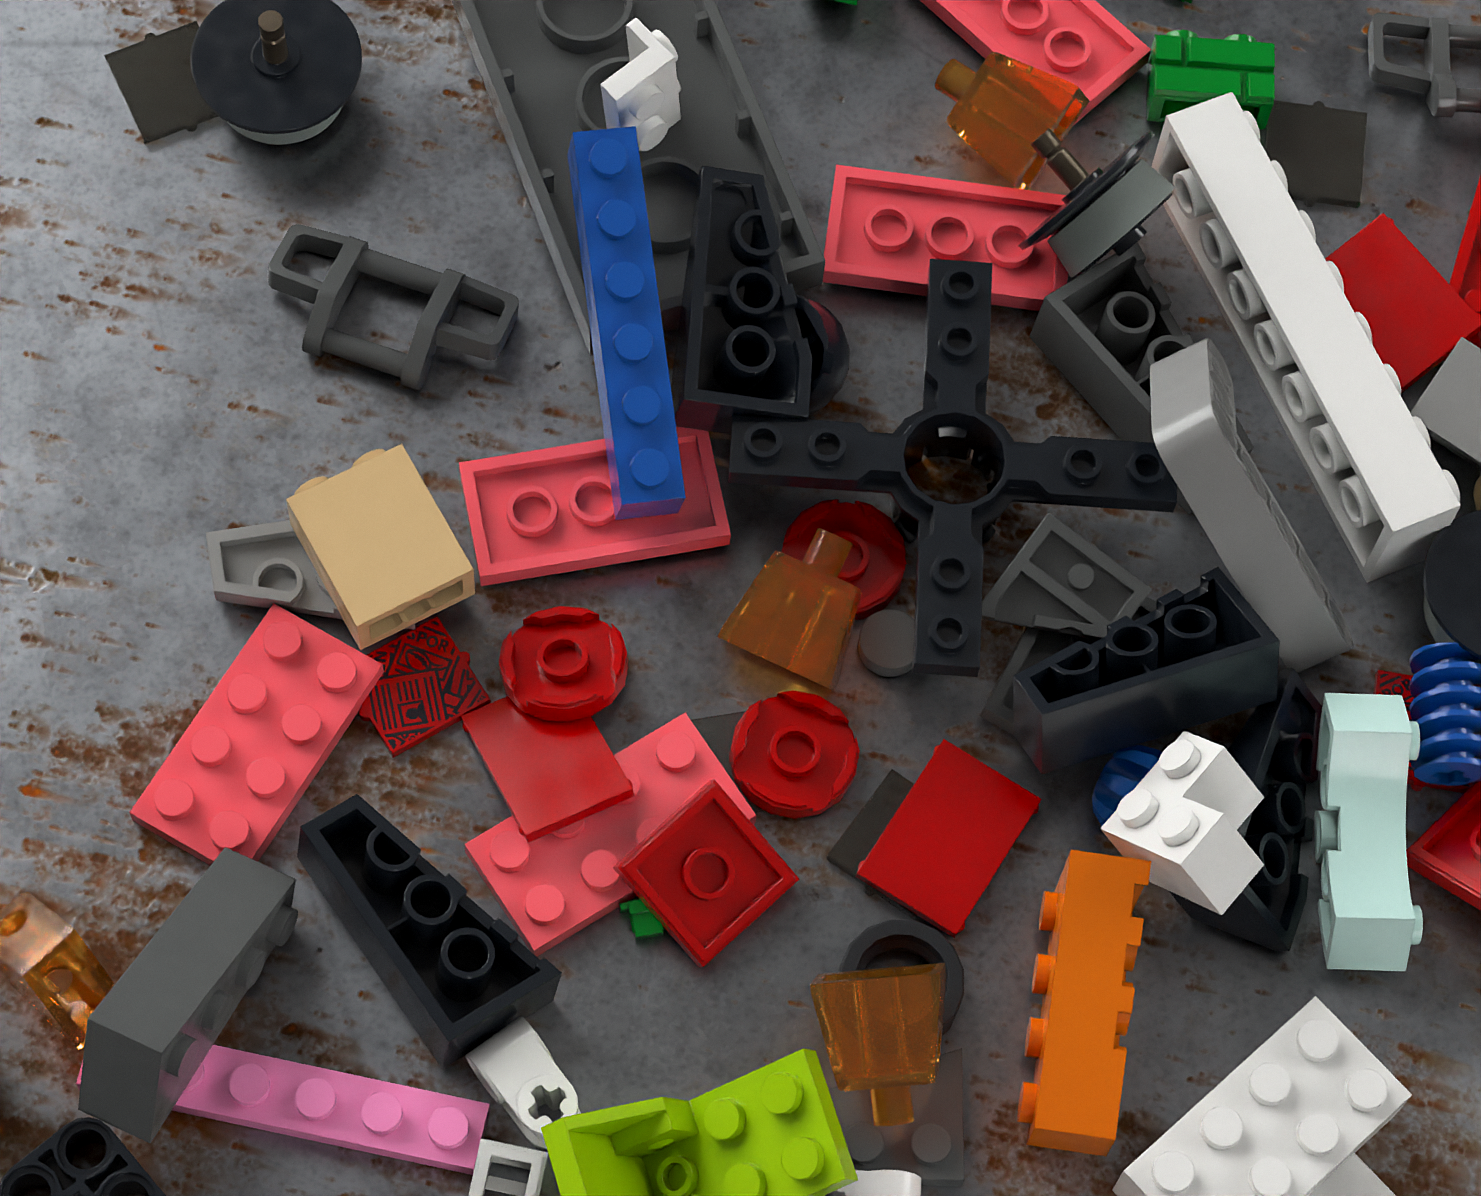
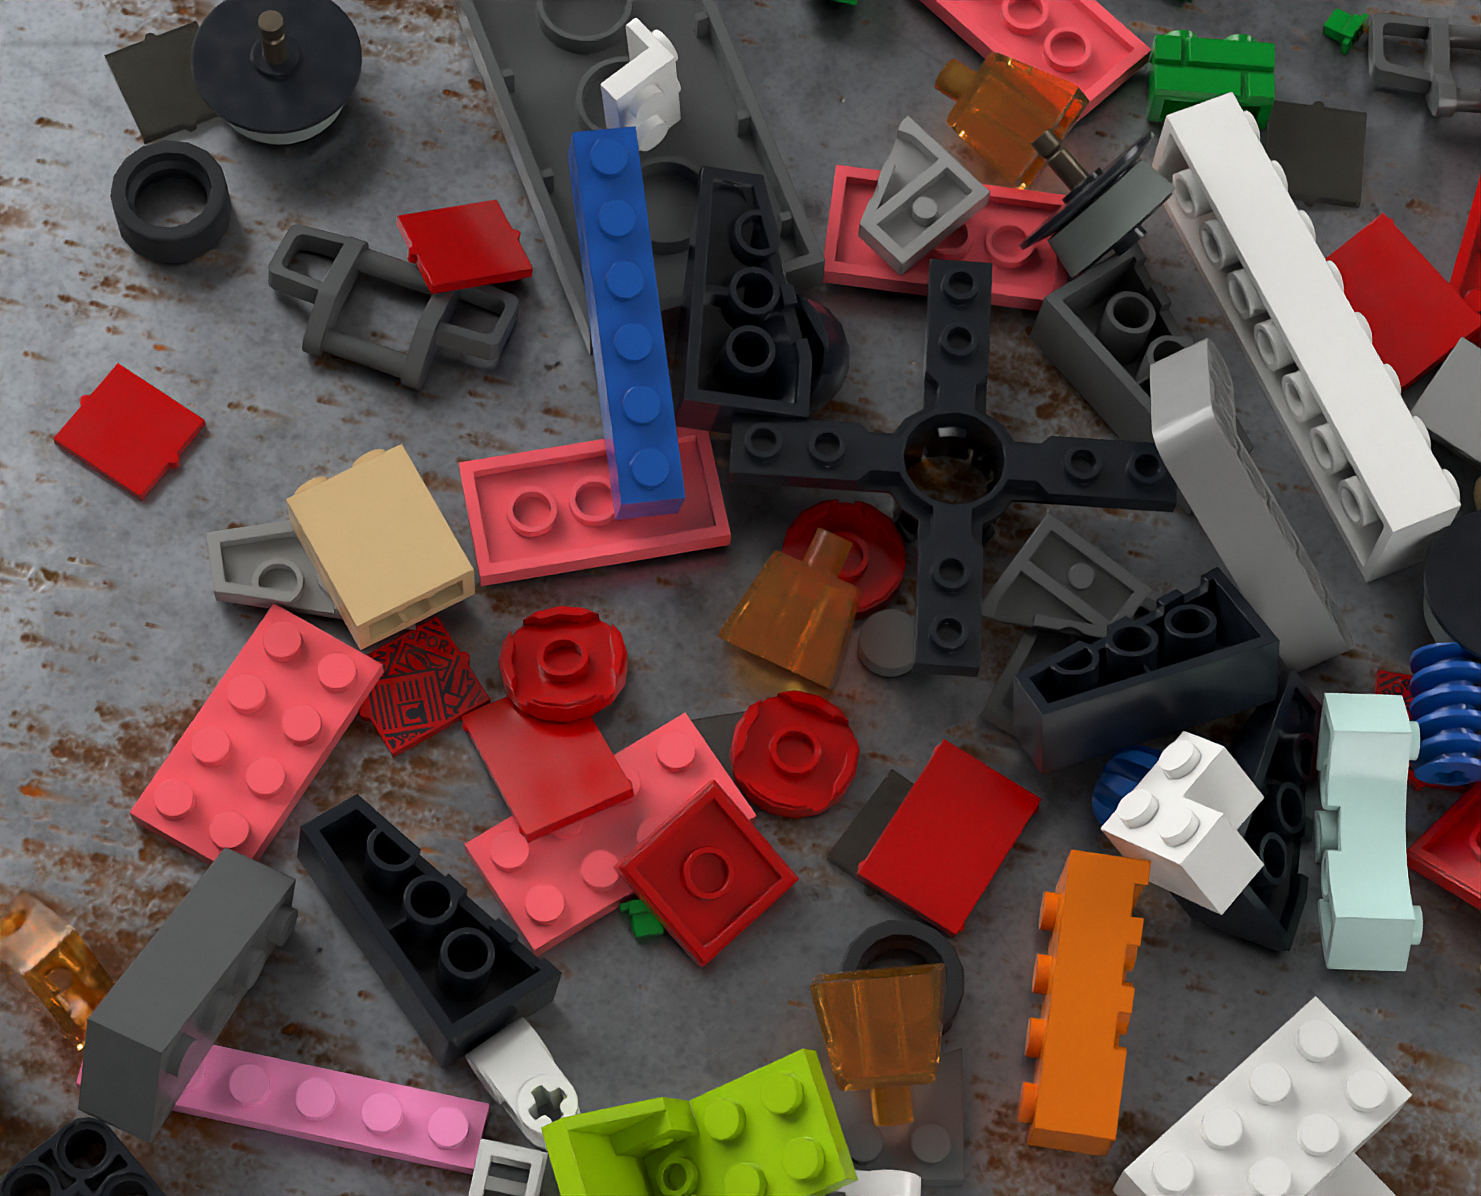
(129, 431): none -> red piece
(159, 162): none -> black tyre
(464, 246): none -> red piece
(918, 199): none -> light grey wing
(1345, 28): none -> green piece

